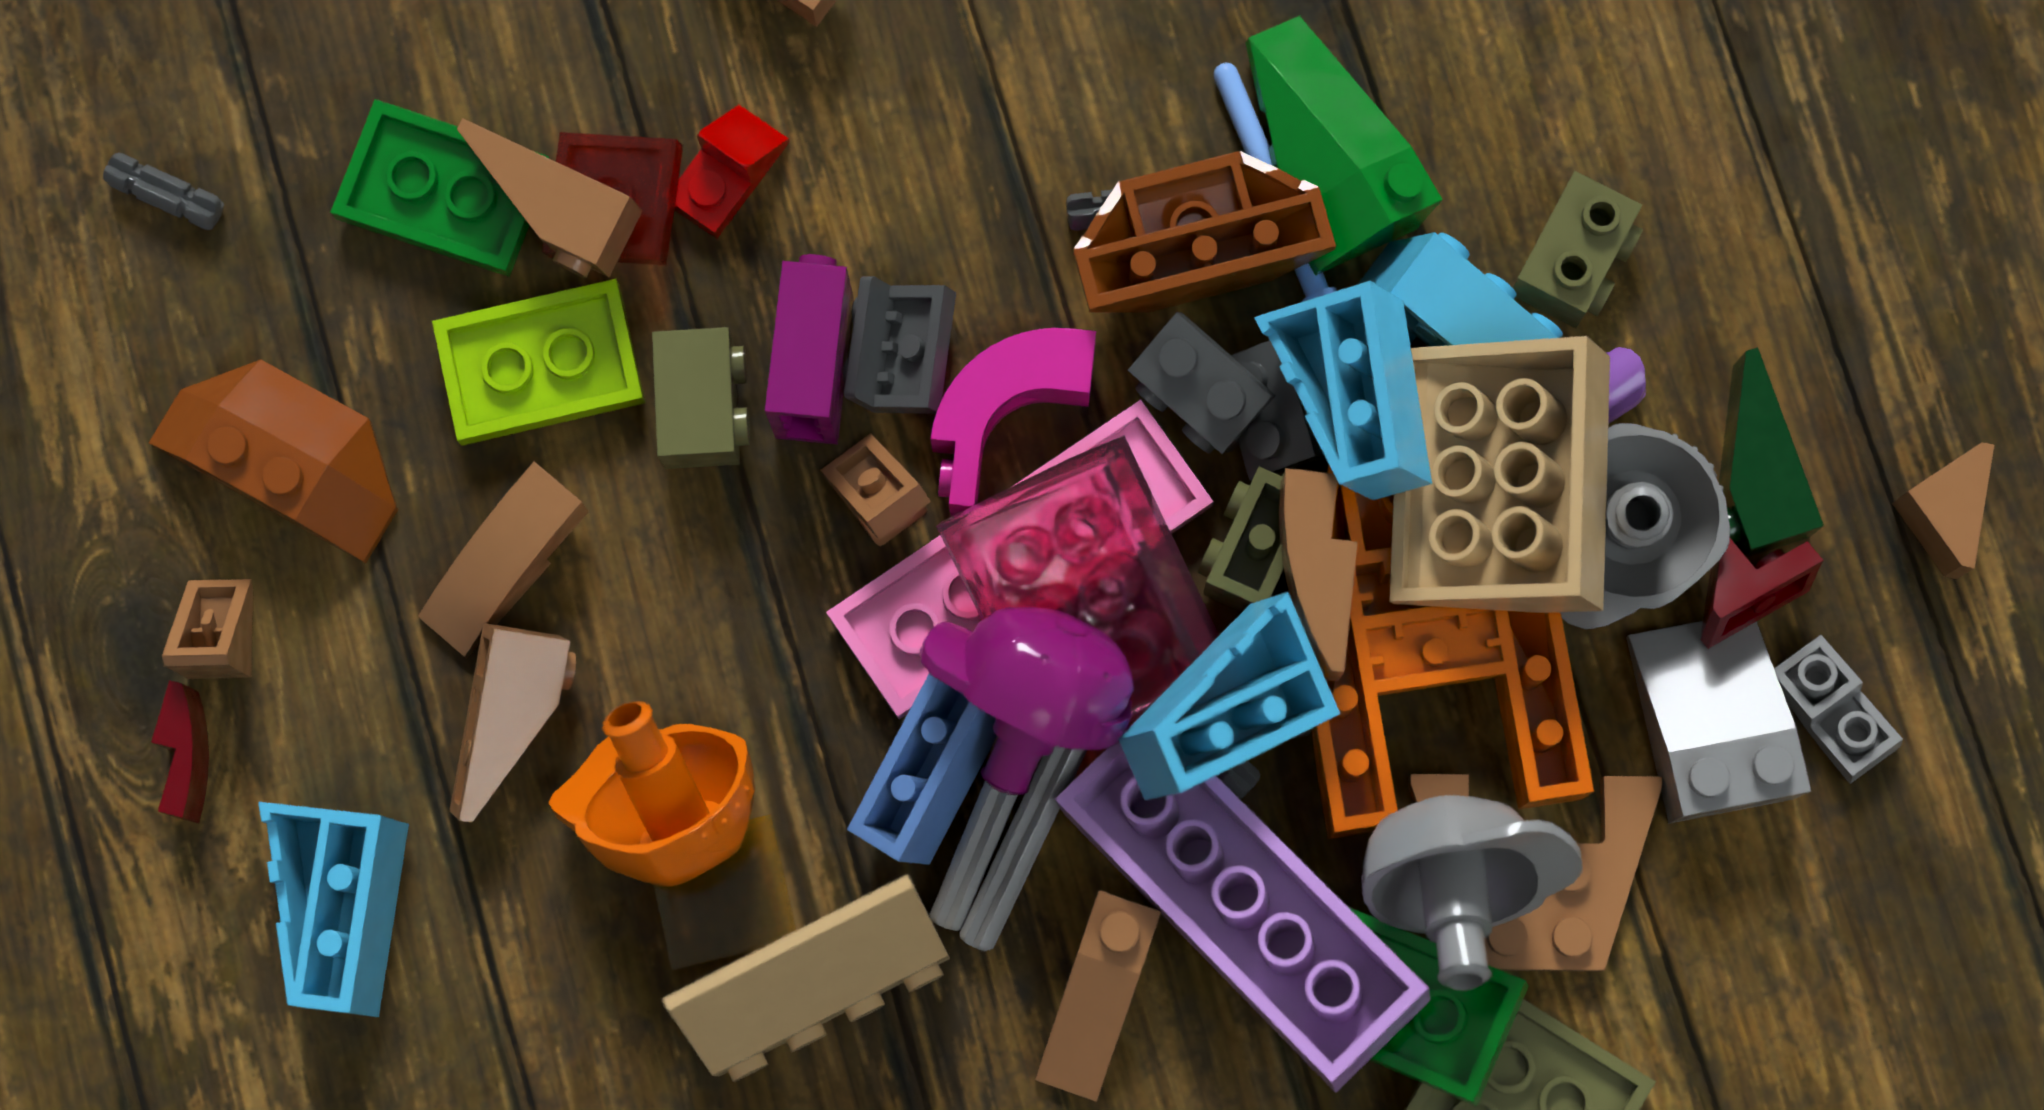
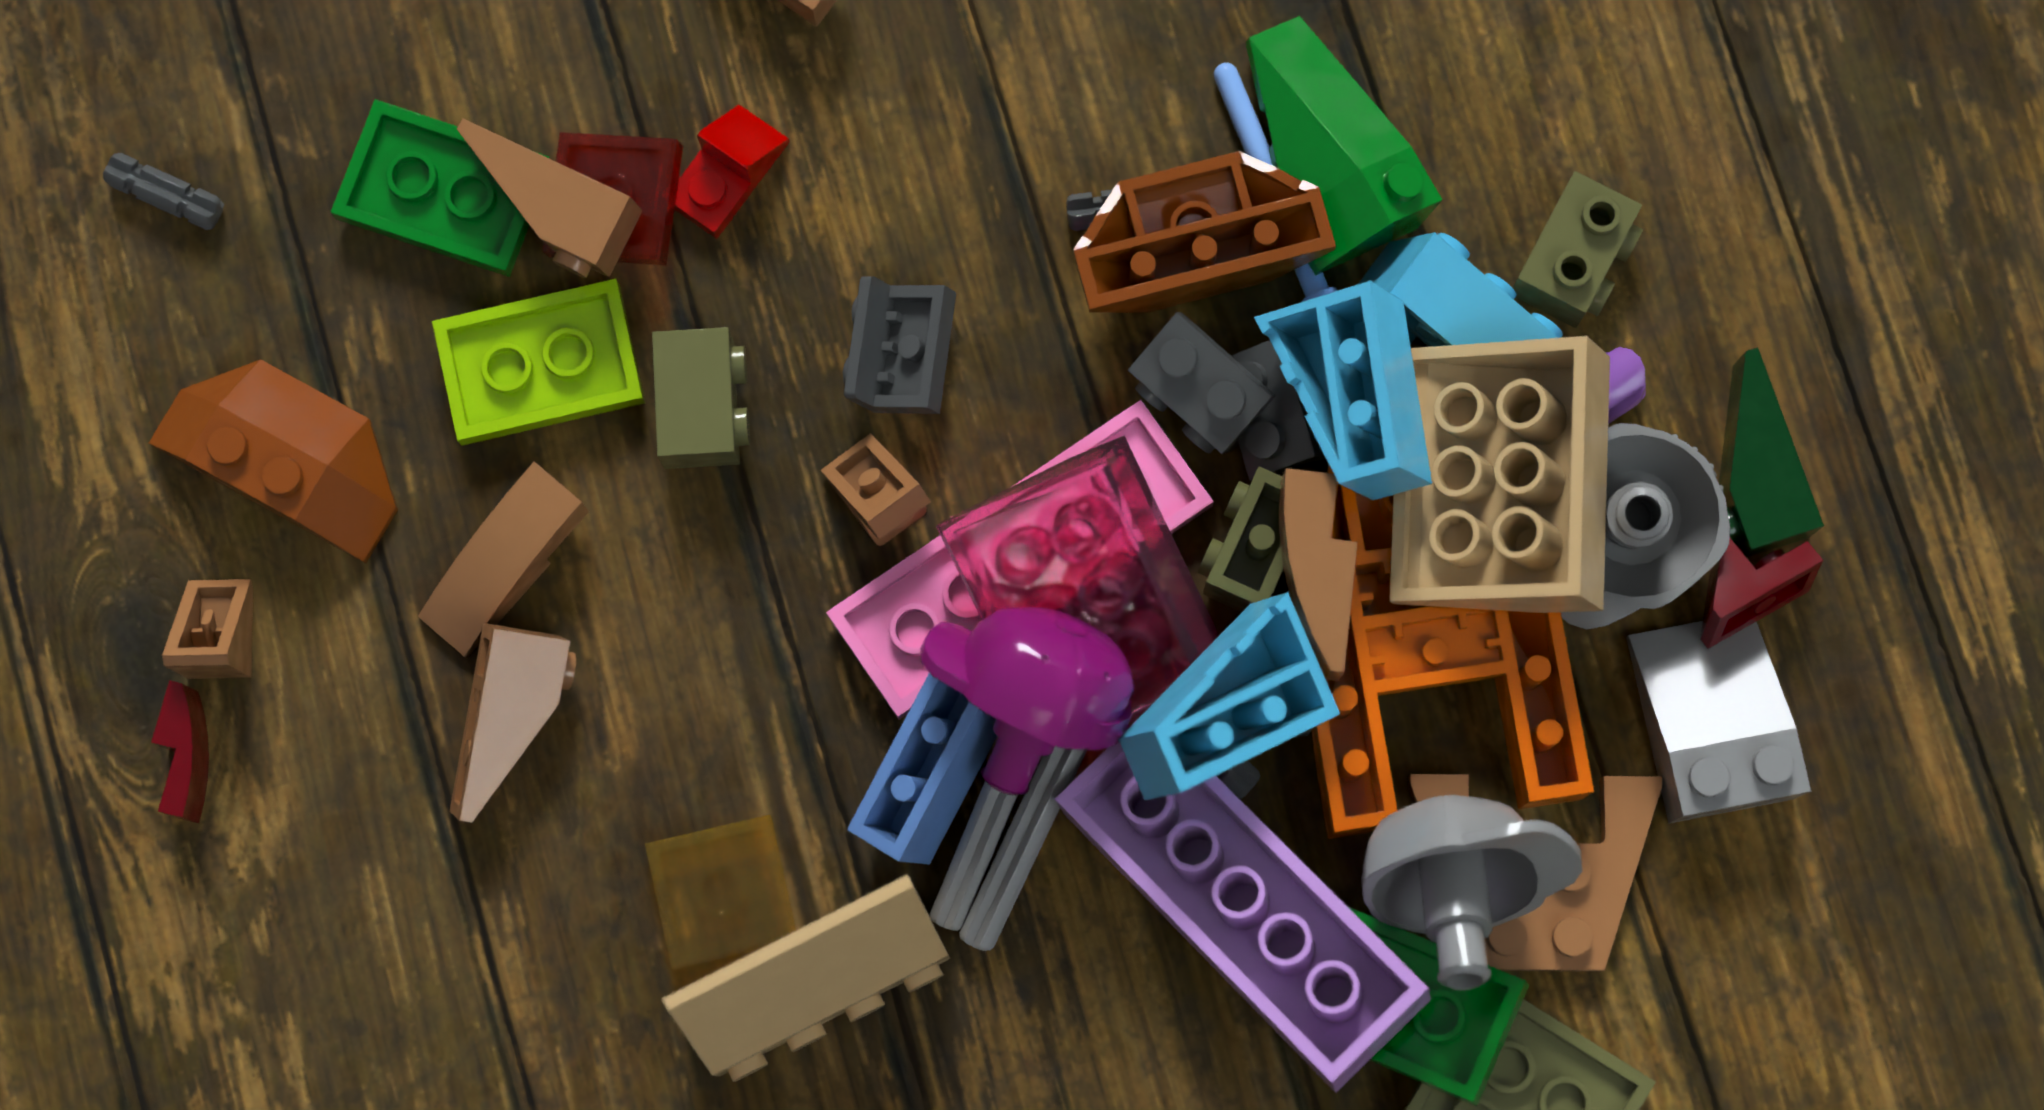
(335, 903): medium azure wedge -> none
(659, 798): orange piece -> none
(809, 350): magenta brick -> none
(1012, 373): dark pink arch -> none
(1098, 995): medium nougat slope -> none
(1834, 709): light grey slope -> none
(1949, 510): medium nougat slope -> none

